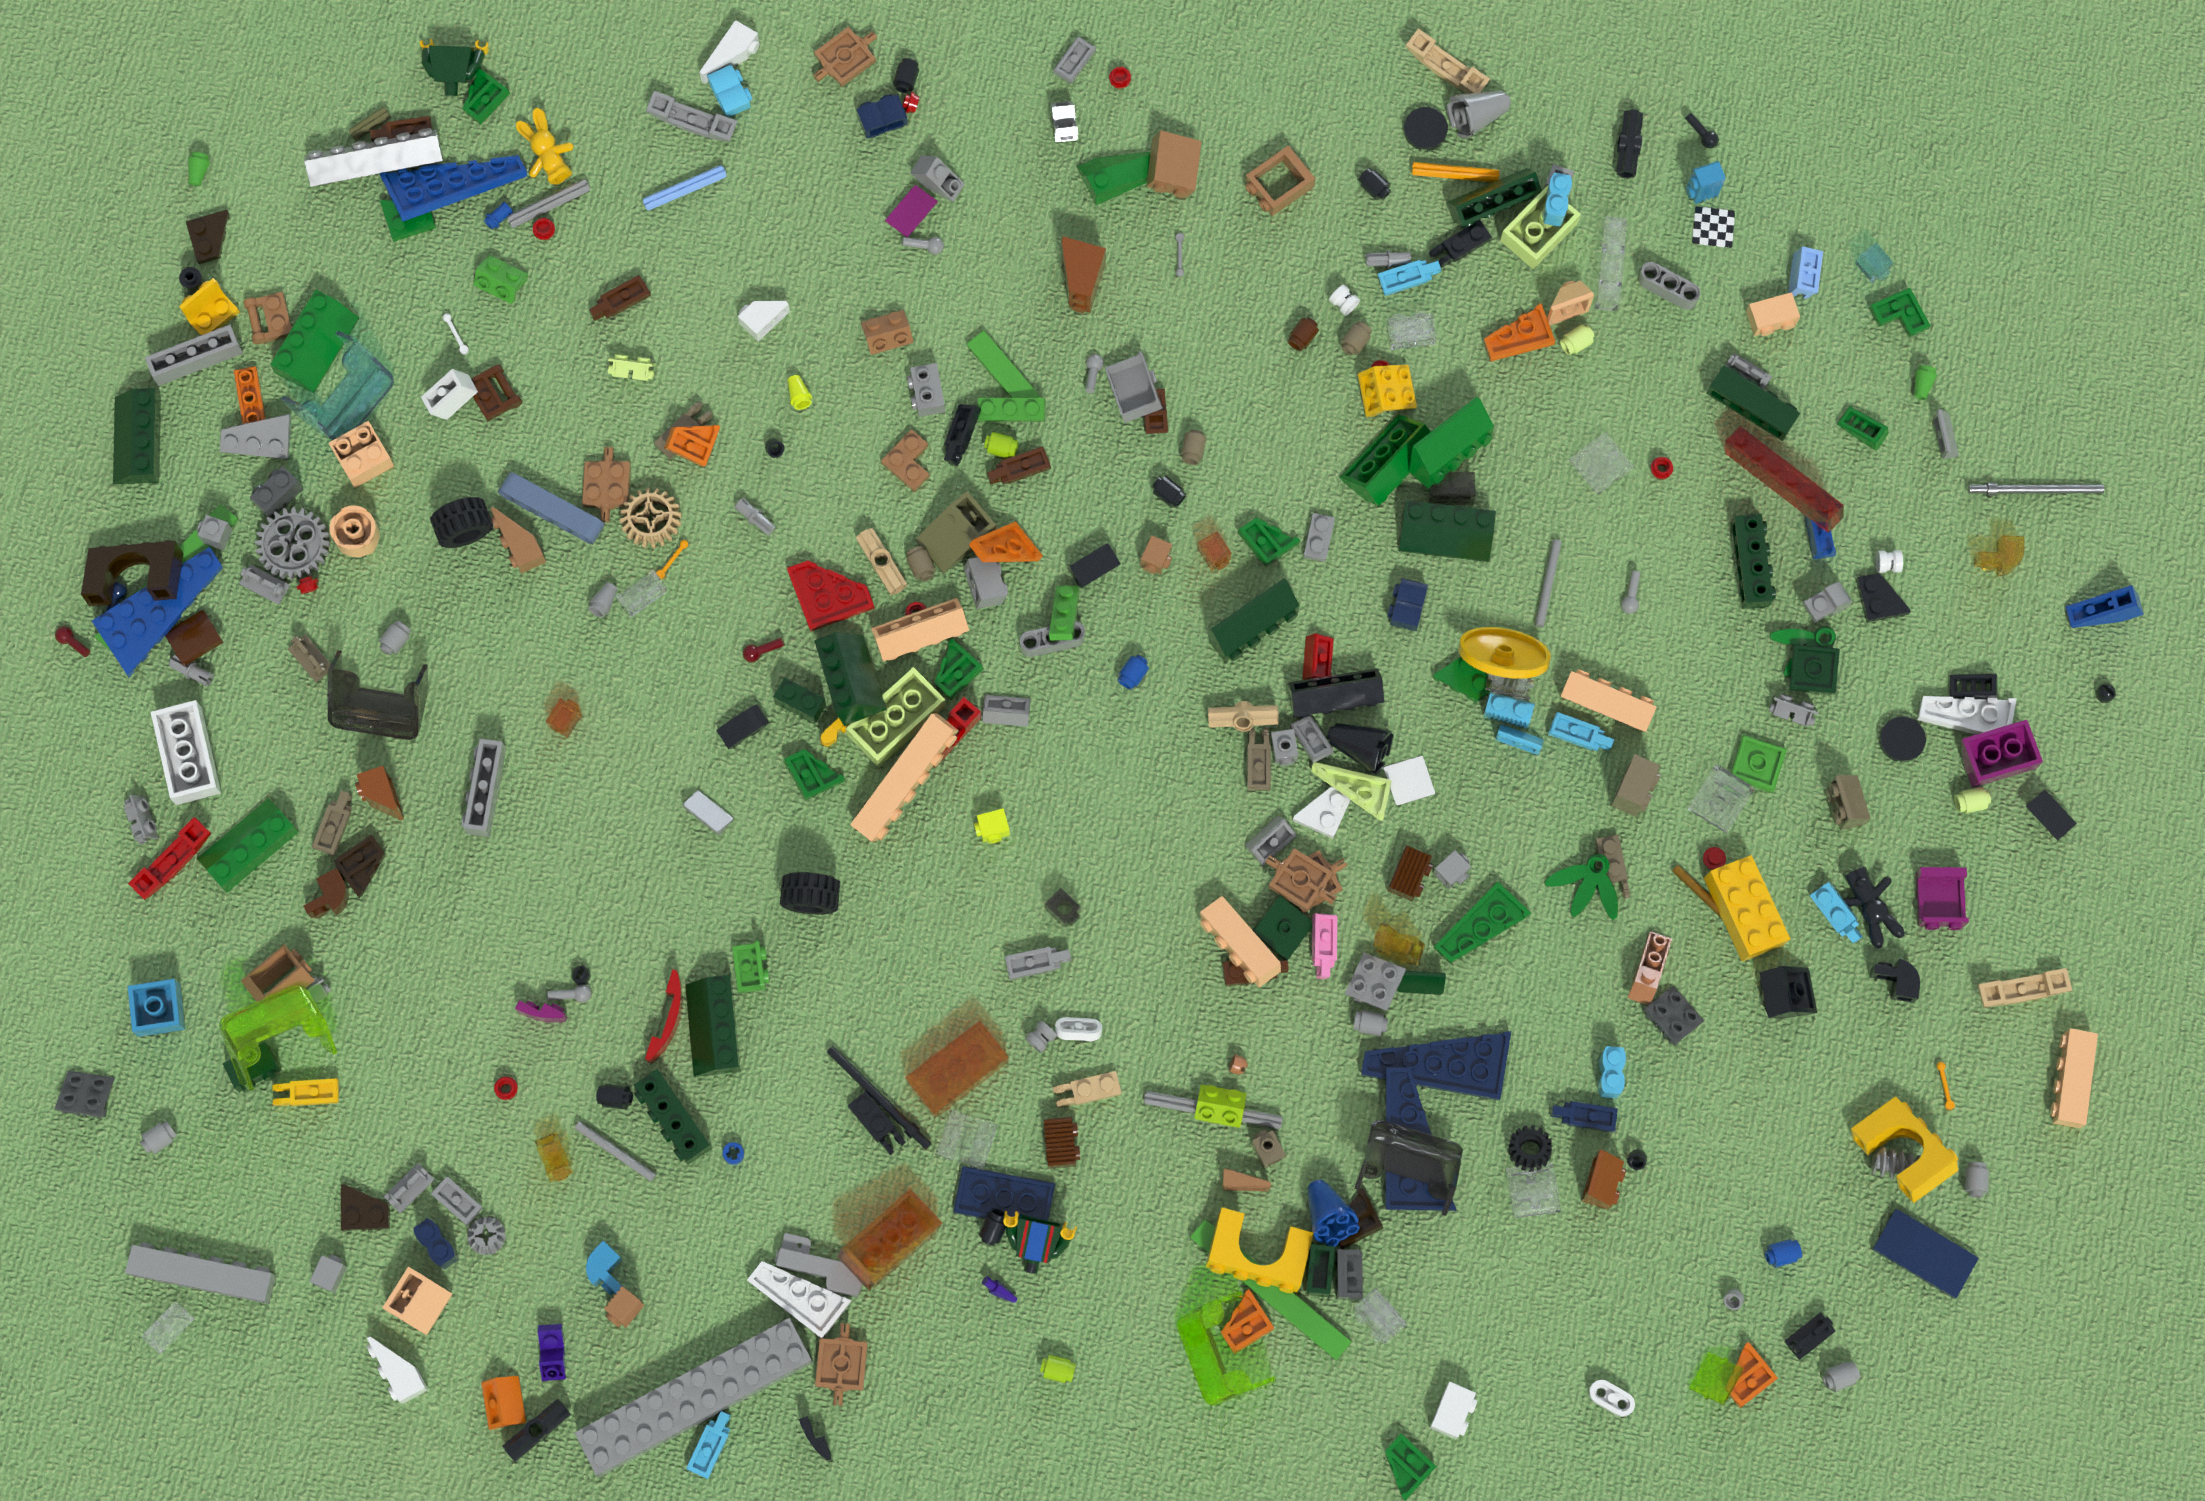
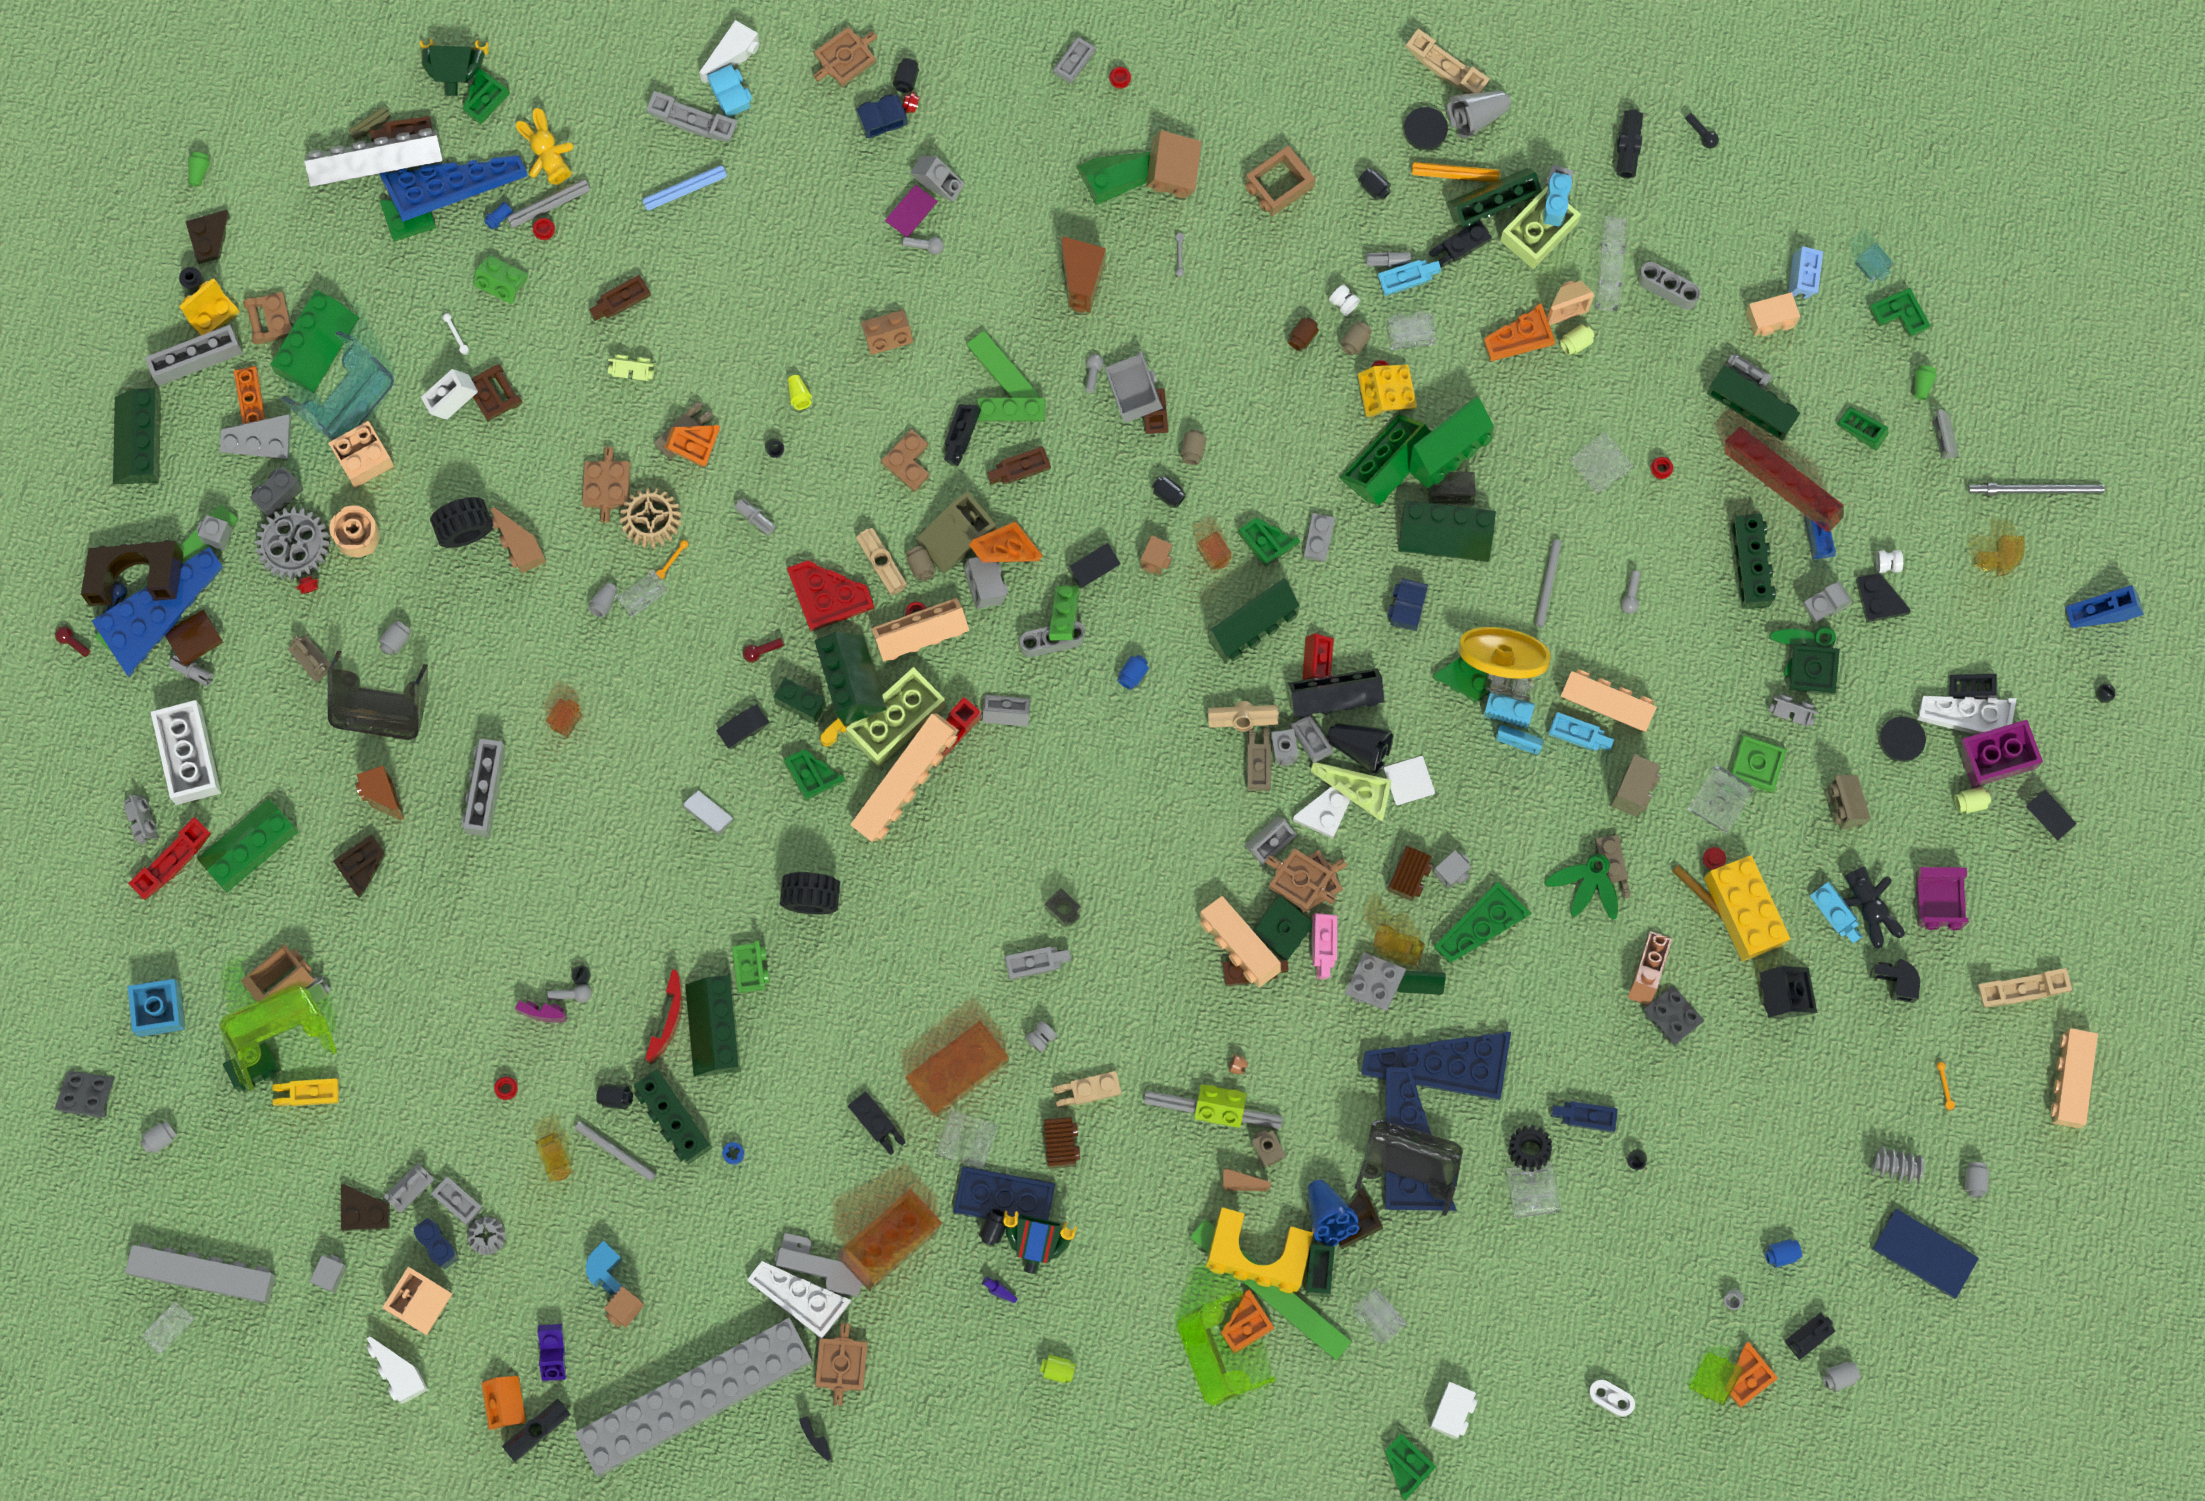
(263, 584): light grey hinge -> none
(333, 825): dark tan hinge -> none
(335, 895): reddish brown brick -> none
(551, 508): sand blue beam -> none
(710, 1446): medium azure hinge -> none
(762, 316): white slope -> none
(911, 1129): black bar -> none
(927, 390): light grey brick -> none
(956, 671): green wing -> none
(992, 826): neon yellow brick -> none
(1001, 445): lime brick -> none
(1064, 121): brick -> none
(1078, 1029): white plate -> none
(1349, 1275): dark grey hinge -> none
(1370, 1022): light grey brick -> none
(1603, 1180): dark orange slope -> none
(1611, 1065): medium azure brick -> none
(1705, 182): dark azure brick -> none
(1713, 227): sticker -> none
(1897, 1121): yellow arch -> none

